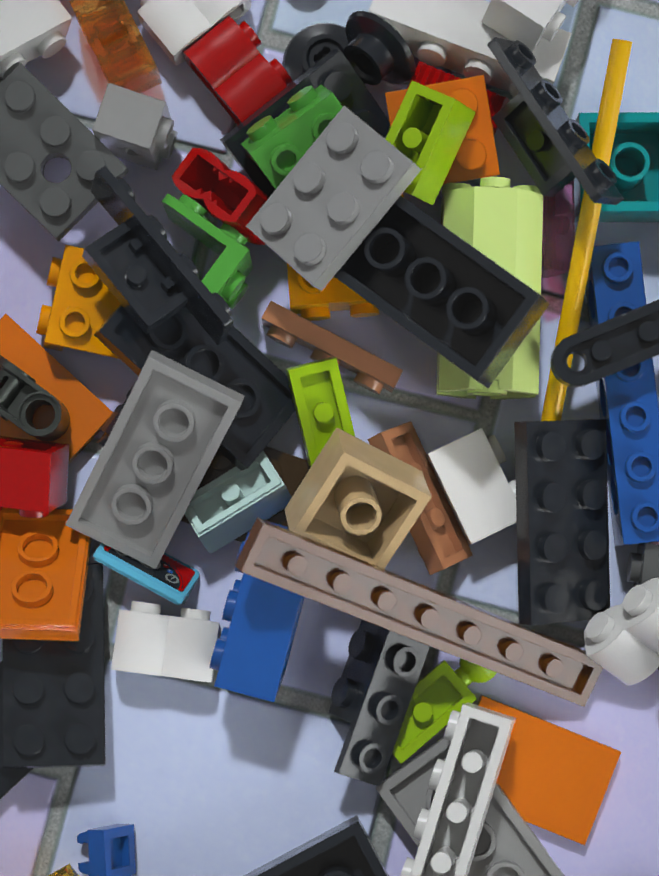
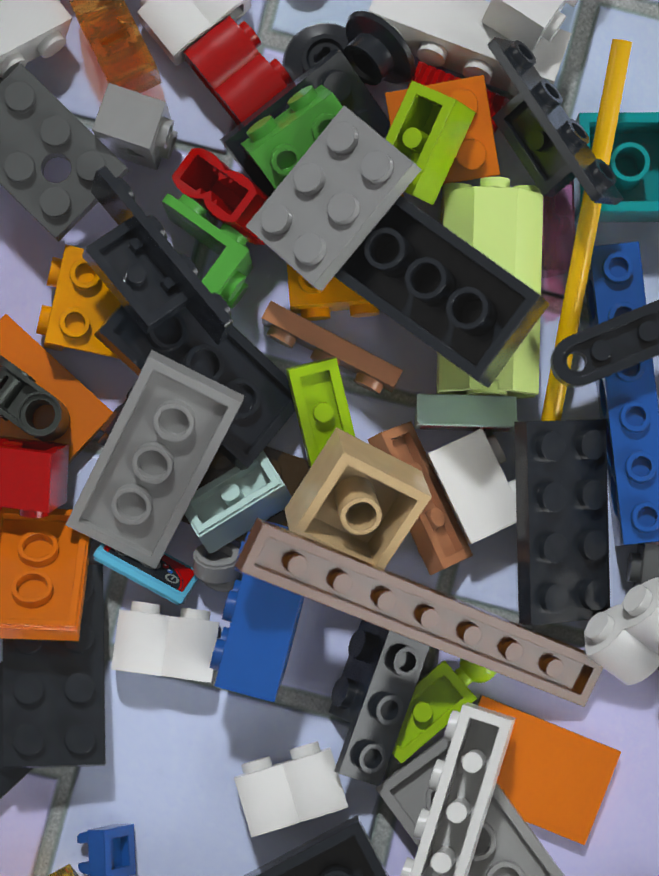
(216, 568): none -> light grey tile
(289, 790): none -> white brick
(465, 412): none -> light aqua slope

